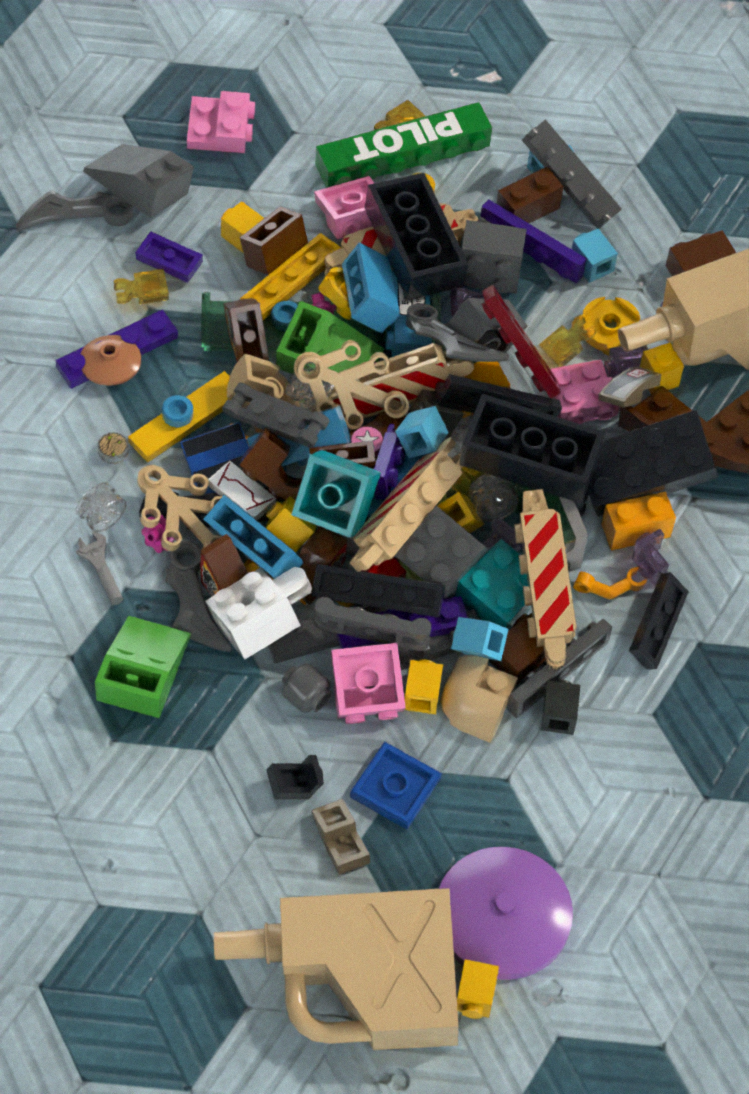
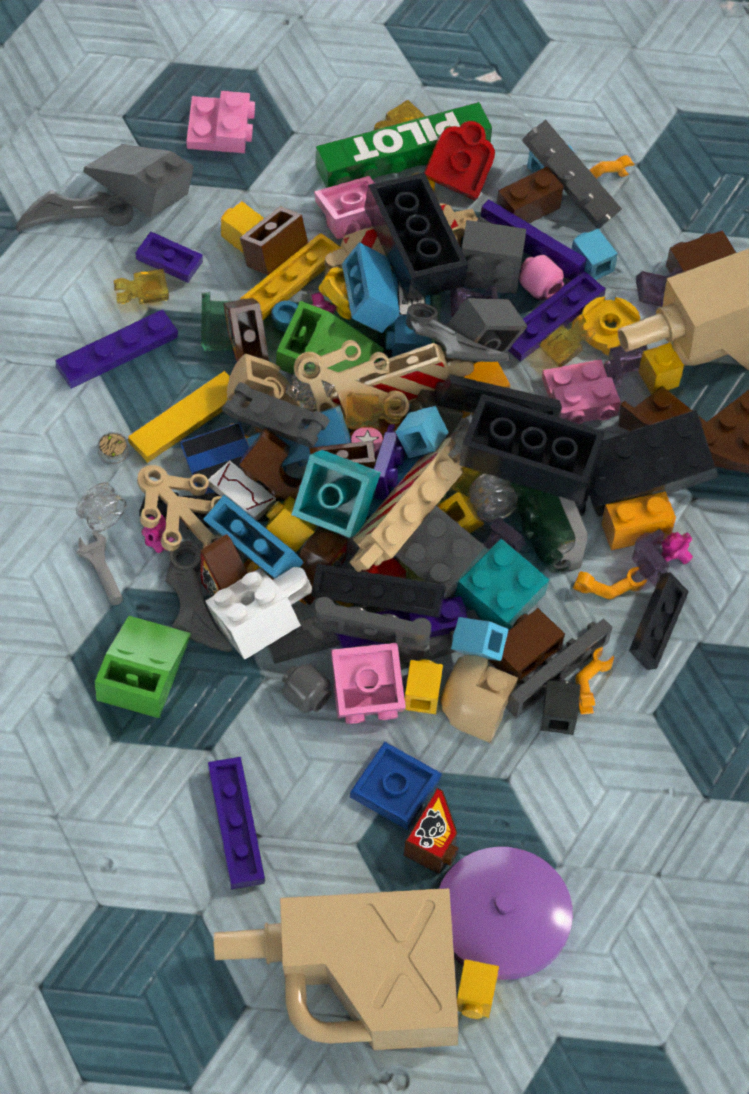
(111, 368): nougat dish -> none
(177, 411): dark azure tile -> none
(236, 823): none -> dark purple plate
(295, 779): black bracket -> none
(340, 836): dark tan slope -> none
(365, 410): none -> clear yellow plate
(433, 836): none -> slope
(461, 159): none -> red plate
(513, 332): dark red plate -> none
(541, 277): none -> bright pink head
(547, 577): tan hinge -> none
(556, 311): none -> dark purple plate
(586, 697): none -> light orange arm
(612, 166): none -> light orange arm
(628, 387): slope -> none
(652, 286): none -> clear purple bracket
(676, 547): none -> dark pink plant

